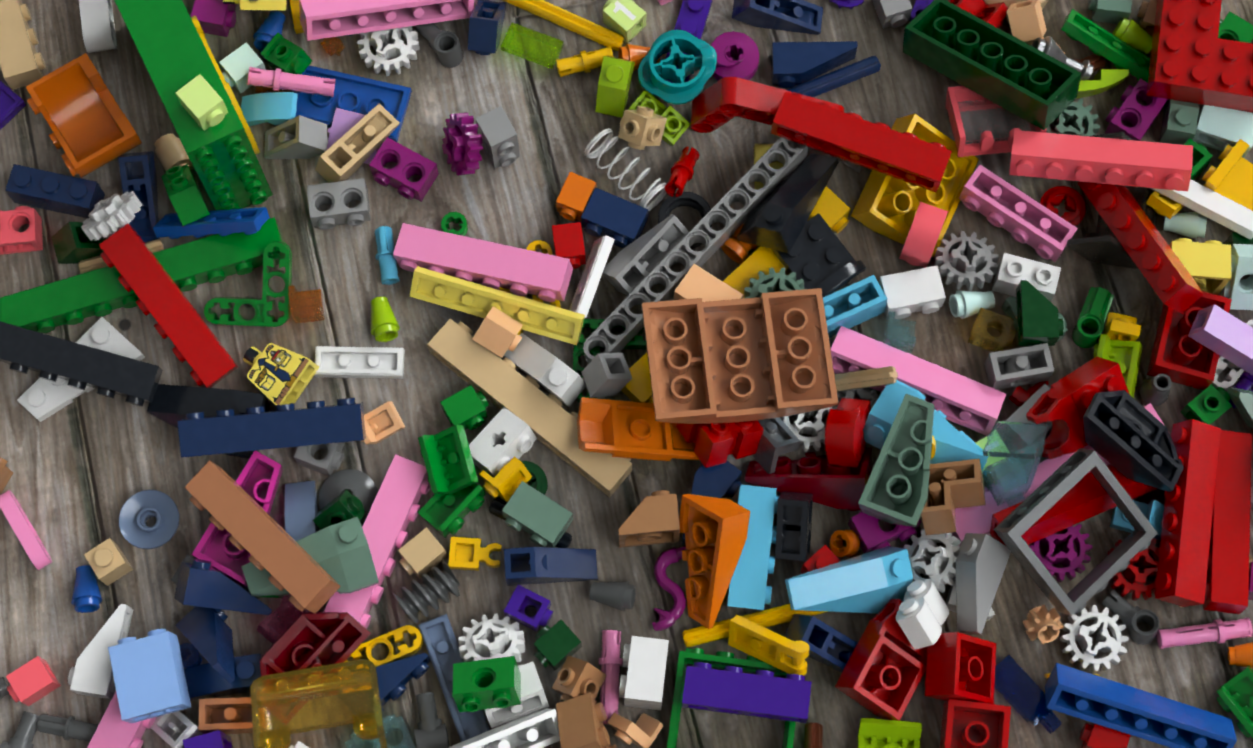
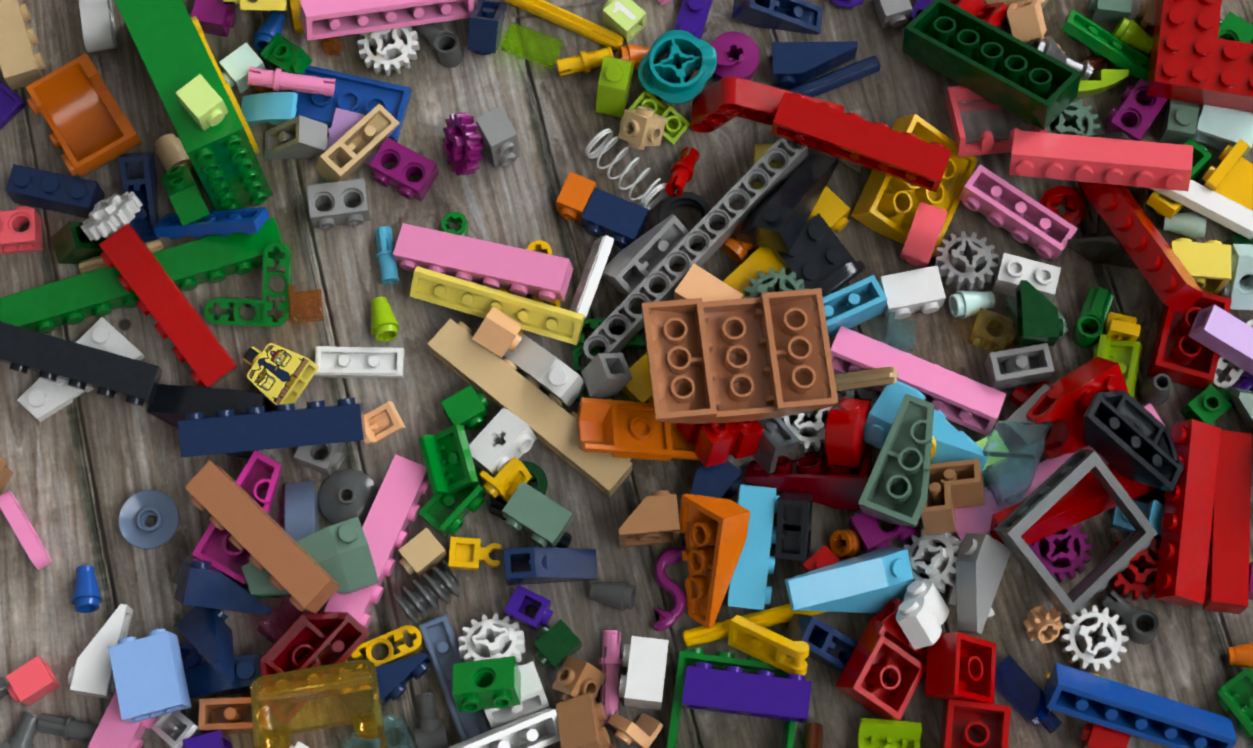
(108, 562): tan brick -> none
(339, 510): dark green brick -> none
(569, 243): red brick -> none
(1211, 632): bright pink pin -> none

